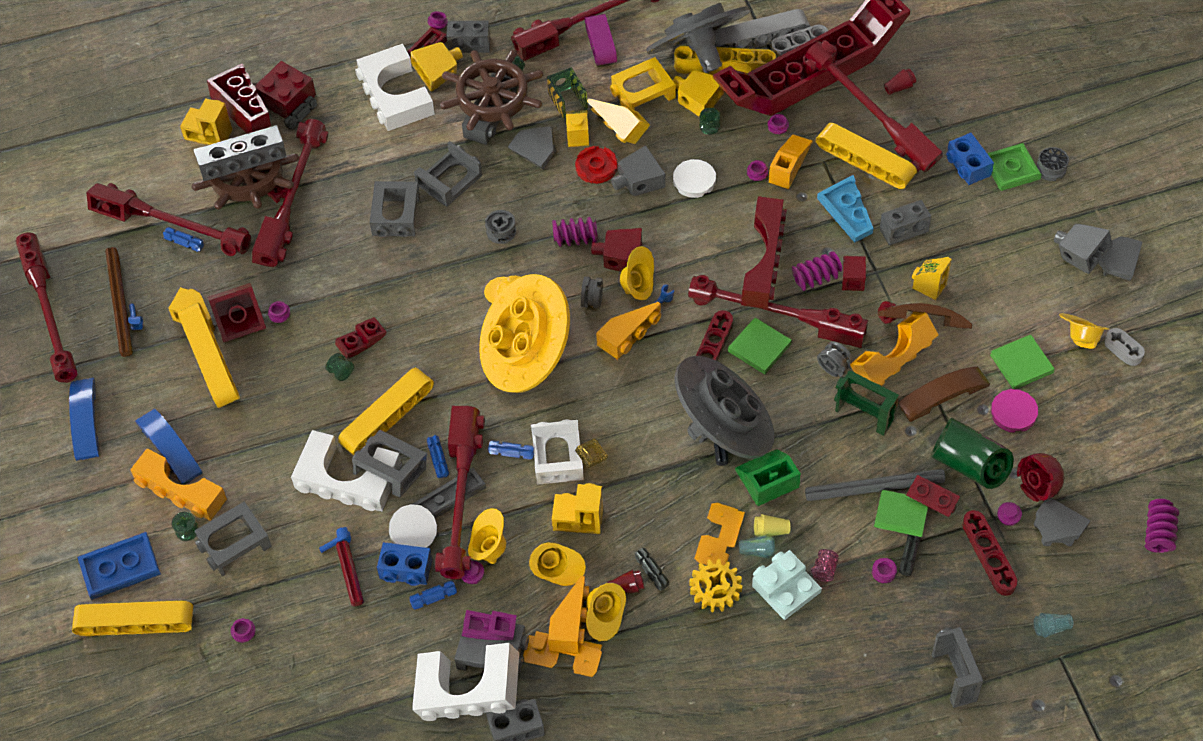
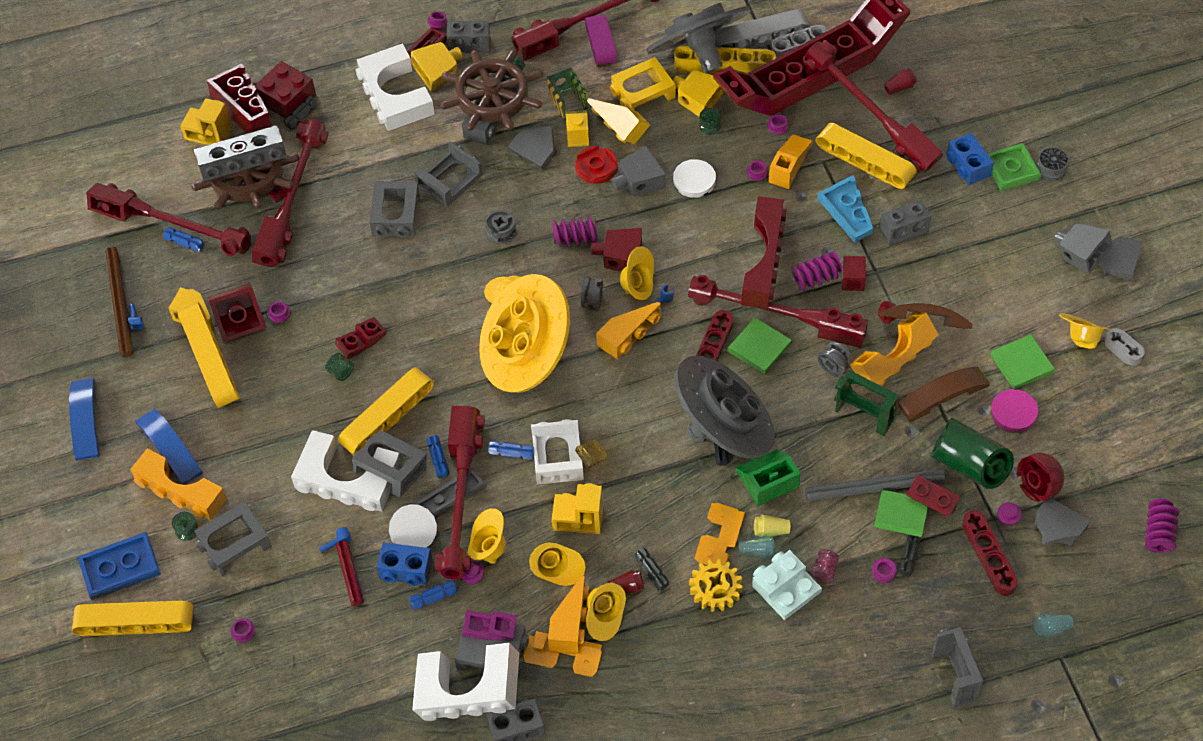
(36, 274): dark red bar -> none
(932, 277): yellow slope -> none

